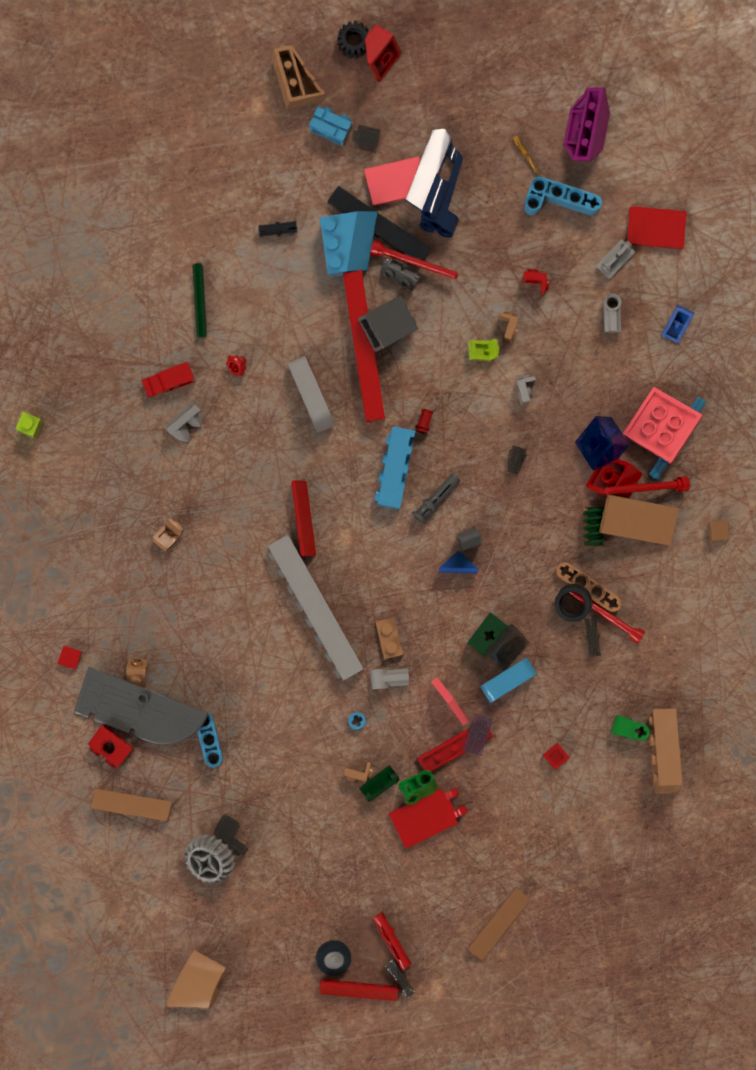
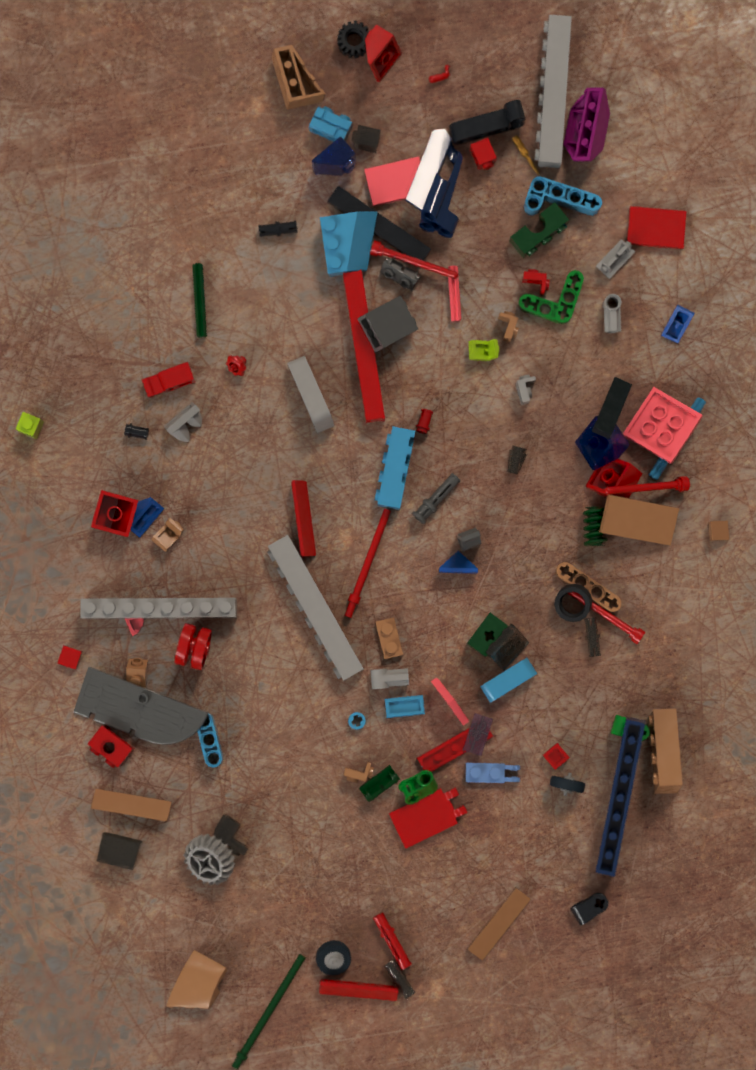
(114, 513): none -> red slope
(119, 850): none -> clear smoke piece
(134, 625): none -> coral tile
(136, 431): none -> black pin
(145, 514): none -> blue slope
(158, 608): none -> light grey brick
(193, 646): none -> red wheel
(242, 1055): none -> dark green bar
(335, 159): none -> clear blue slope
(354, 597): none -> red bar
(404, 706): none -> dark azure tile
(439, 77): none -> red piece
(454, 294): none -> coral axle
(483, 154): none -> red brick
(488, 124): none -> black beam
(490, 772): none -> medium blue hinge
(527, 242): none -> dark green arch
(554, 91): none -> light grey brick
(555, 307): none -> green beam
(567, 784): none -> black wheel
(586, 909): none -> black piece
(611, 408): none -> black tile
(620, 796): none -> dark blue brick

